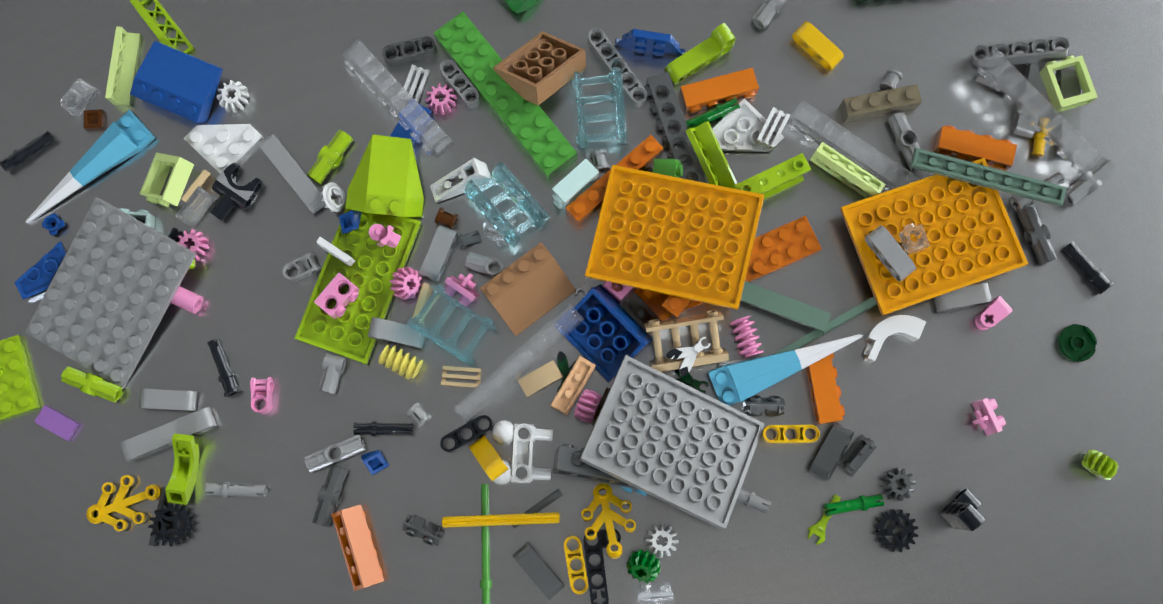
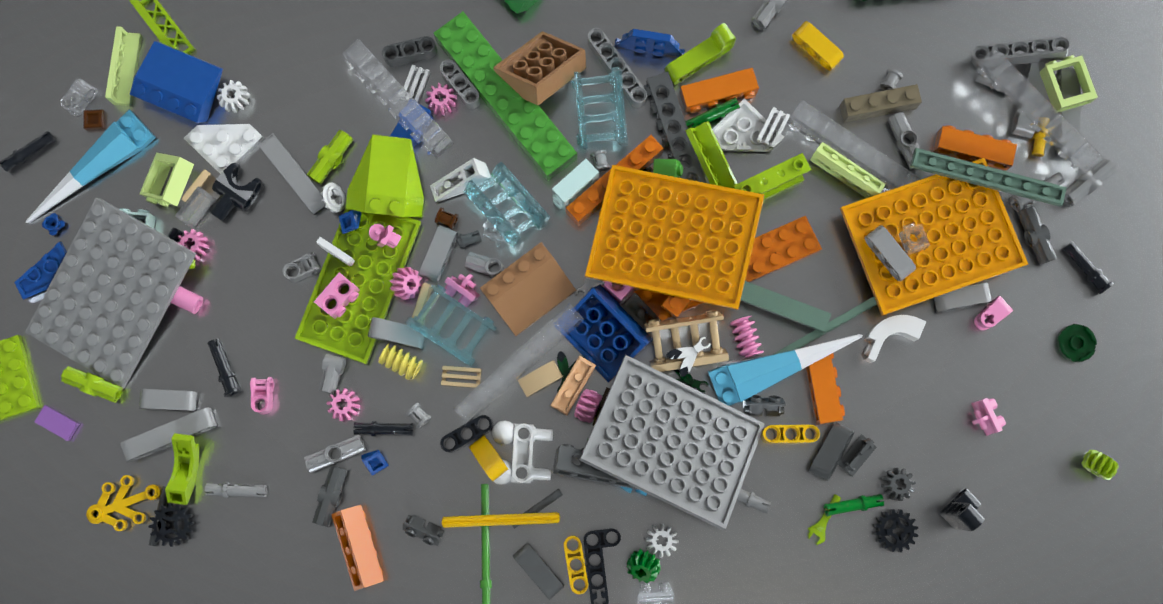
(348, 397): none -> bright pink gear
(608, 516): yellow plant -> none

